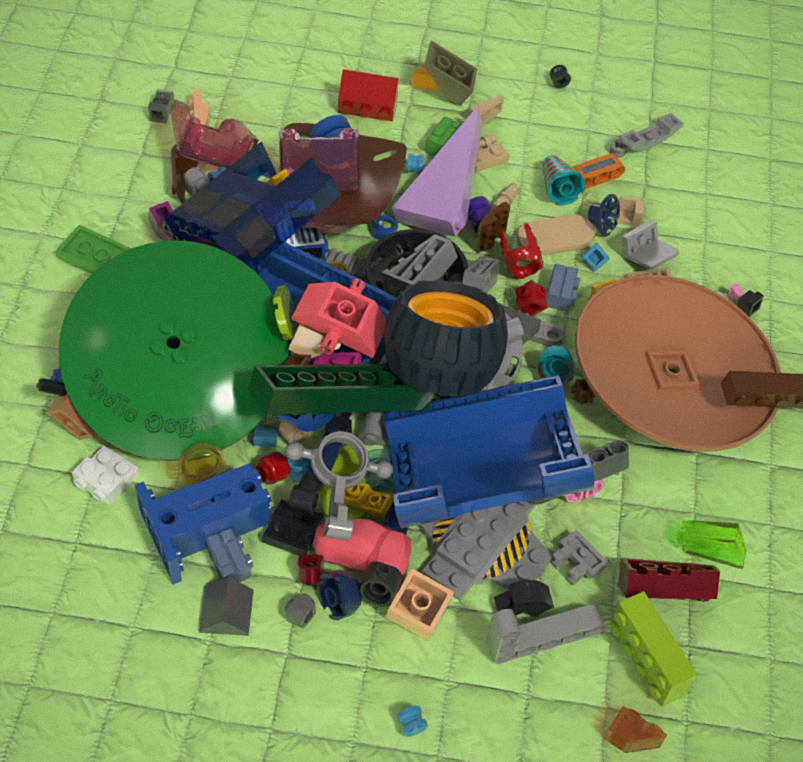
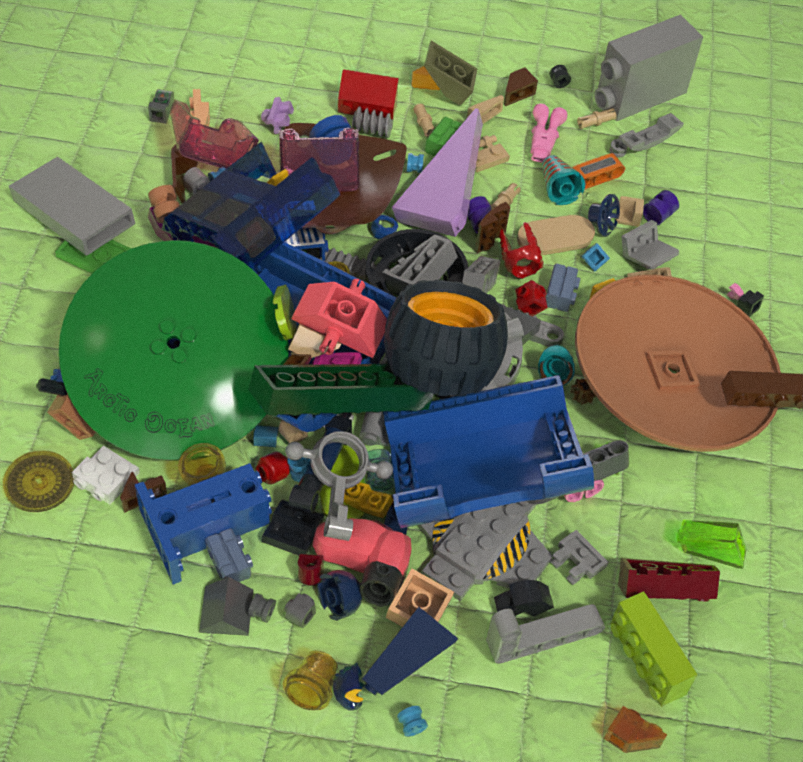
(25, 492): none -> clear yellow piece
(72, 205): none -> light grey brick
(128, 496): none -> reddish brown slope
(163, 200): none -> nougat wheel
(262, 607): none -> dark grey wheel
(278, 114): none -> lavender hips
(311, 681): none -> clear yellow piece
(347, 686): none -> hair
(372, 122): none -> light grey piece
(411, 648): none -> dark blue slope
(424, 119): none -> tan pin
(520, 86): none -> reddish brown slope
(543, 139): none -> bright pink piece
(596, 118): none -> tan pin
(648, 67): none -> light grey brick
(661, 207): none -> dark purple wheel

